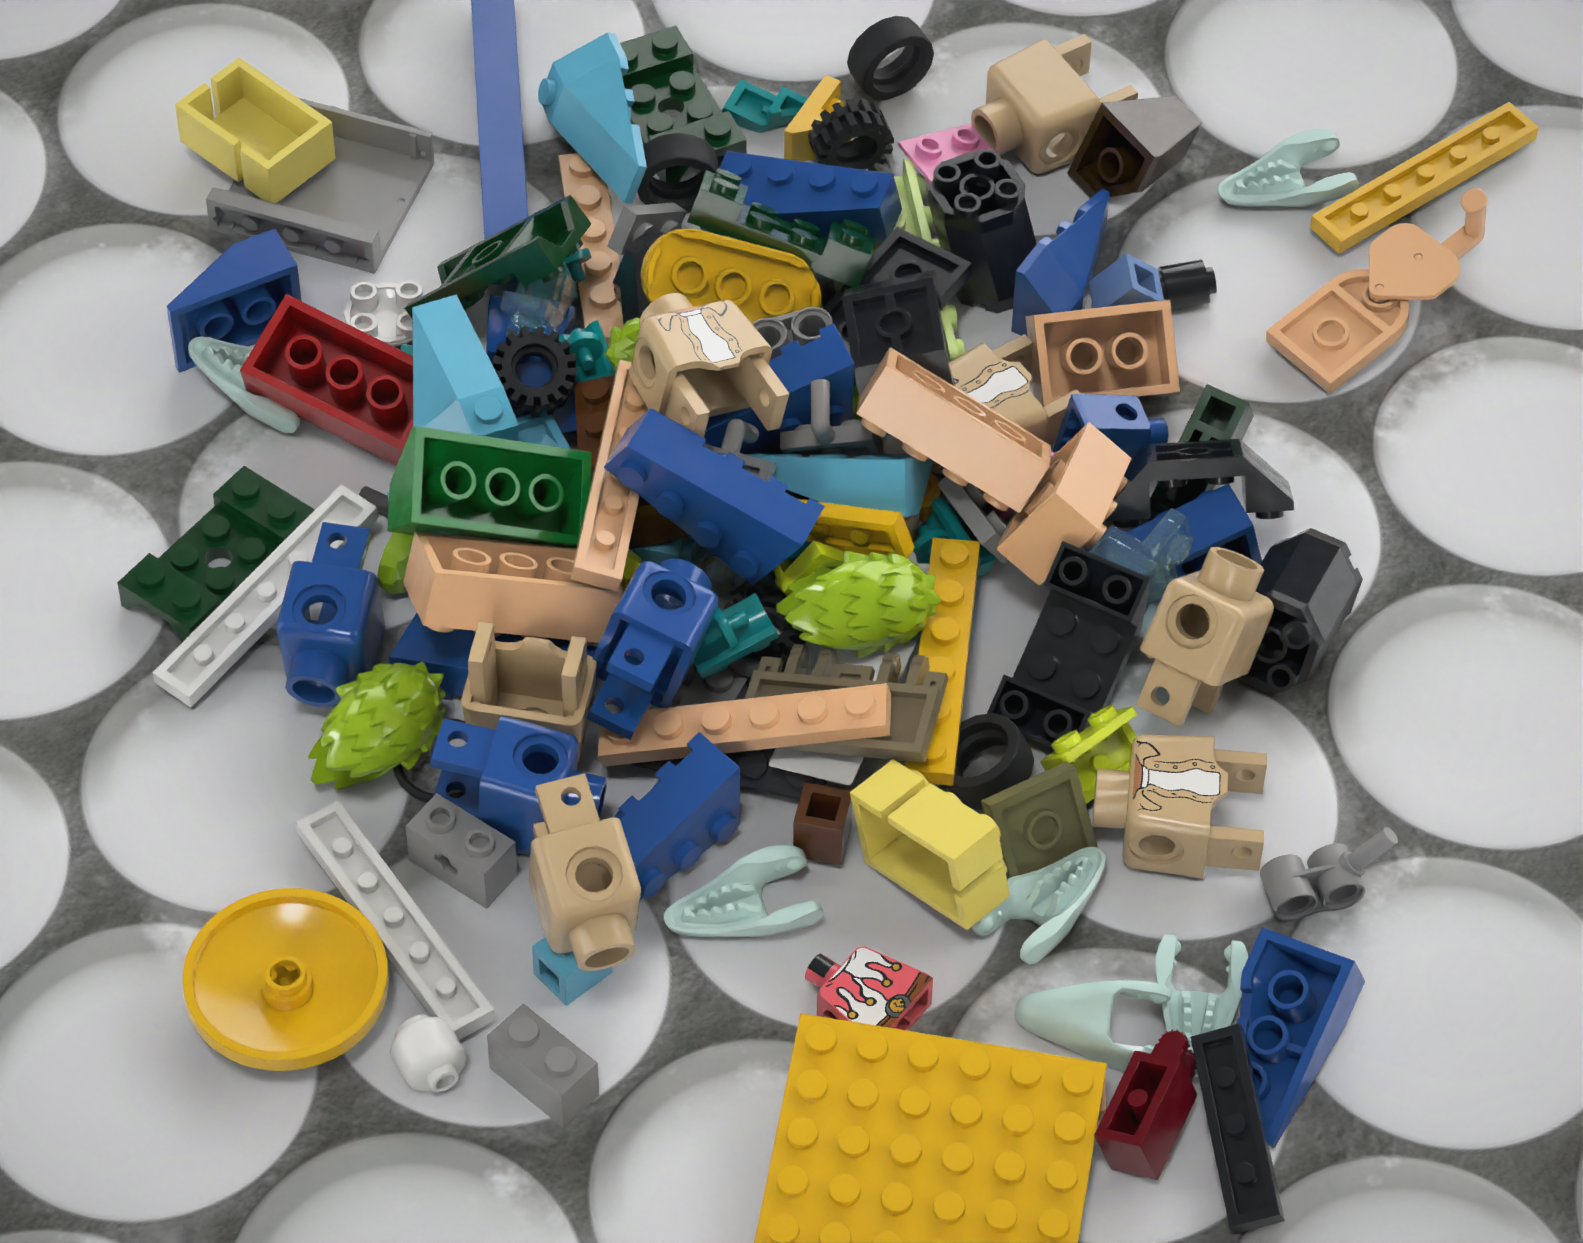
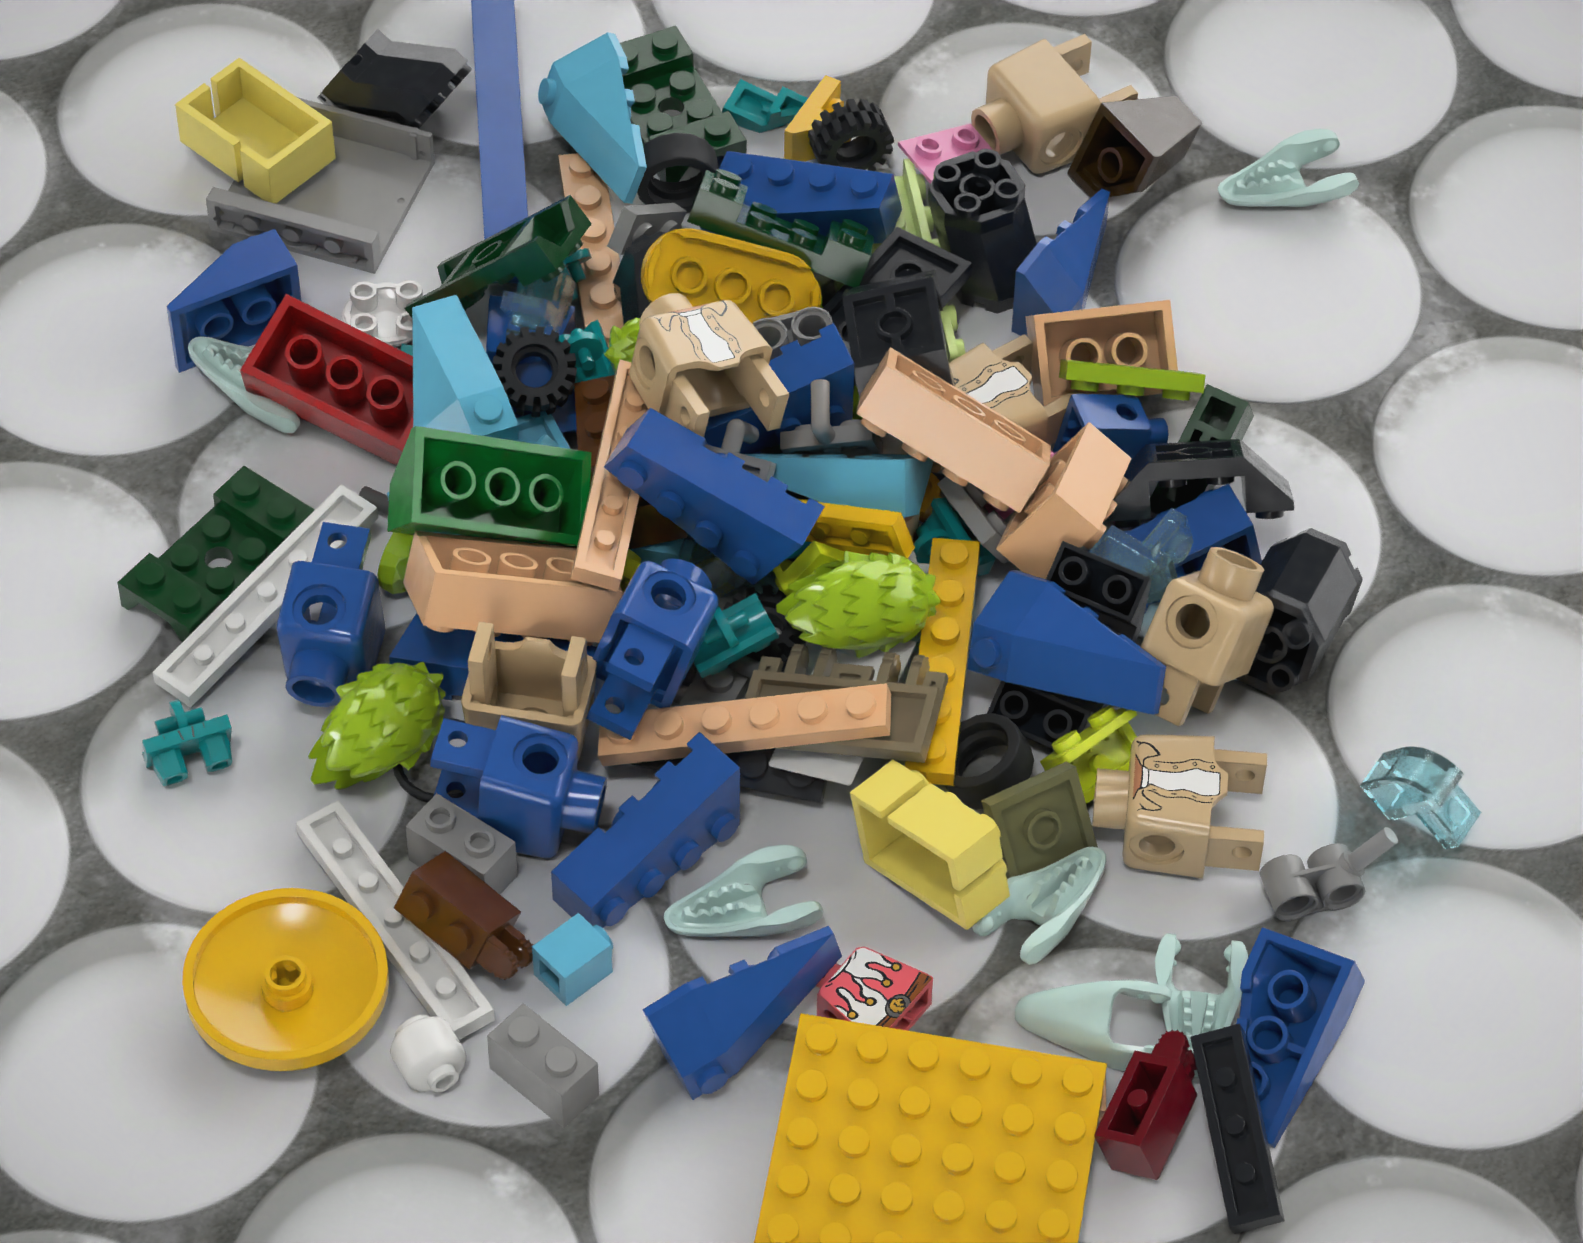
(184, 735): none -> teal hips
(396, 80): none -> black brick
(465, 916): none -> reddish brown hinge
(578, 901): tan piece -> none
(720, 1025): none -> blue wedge
(823, 822): reddish brown brick -> none
(882, 40): black tyre -> none
(1051, 644): none -> blue wedge
(1126, 283): medium blue brick -> none
(1131, 379): none -> lime plate
(1187, 283): black brick -> none
(1343, 330): light nougat plate -> none
(1422, 785): none -> clear light blue brick
(1423, 177): yellow plate -> none

